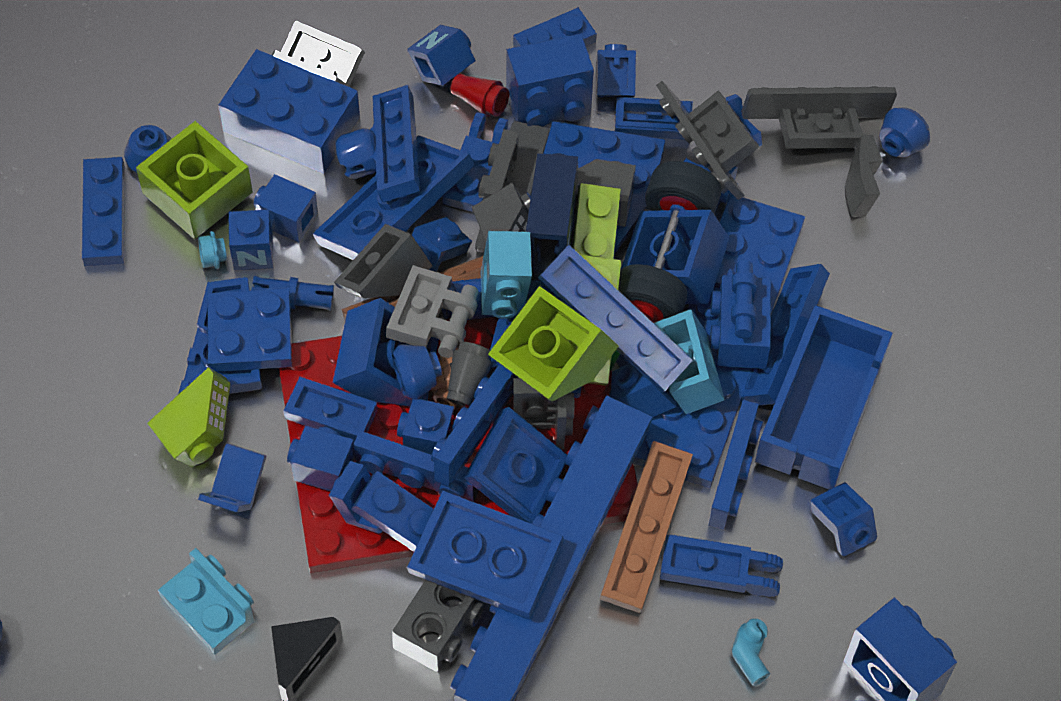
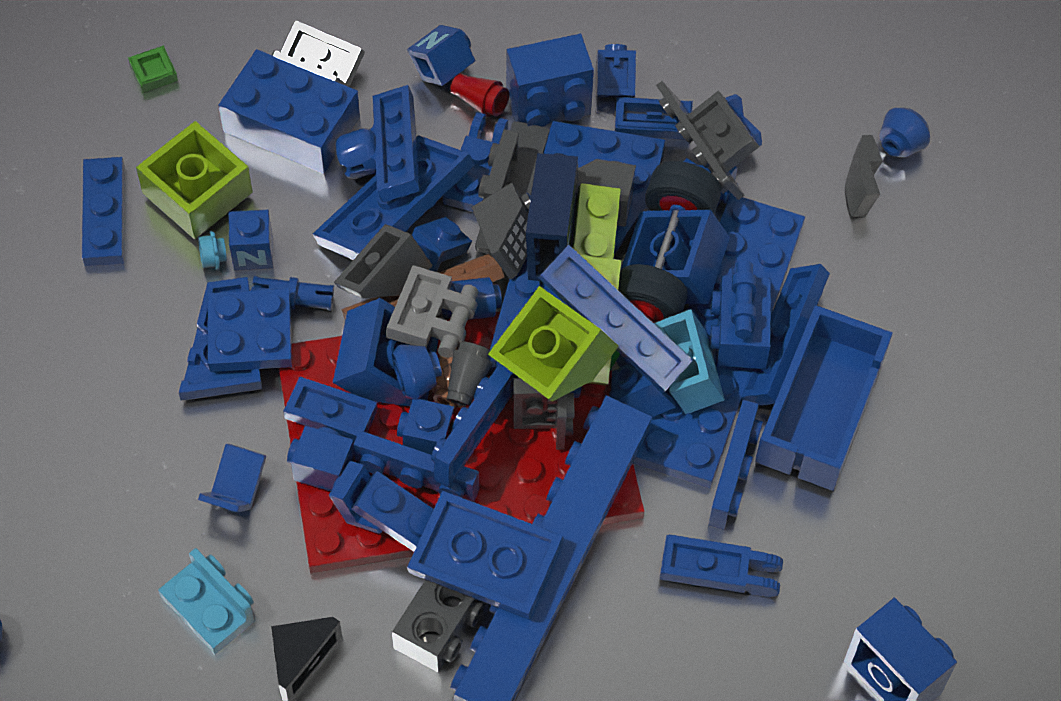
(144, 143): blue cone -> none
(153, 69): none -> bright green tile
(194, 419): lime slope -> none
(289, 205): blue brick -> none
(505, 273): medium azure brick -> none
(516, 466): blue plate -> none
(564, 25): blue plate -> none
(646, 527): nougat plate -> none
(747, 649): medium azure arm -> none
(819, 114): dark grey bracket -> none
(846, 517): blue bracket -> none

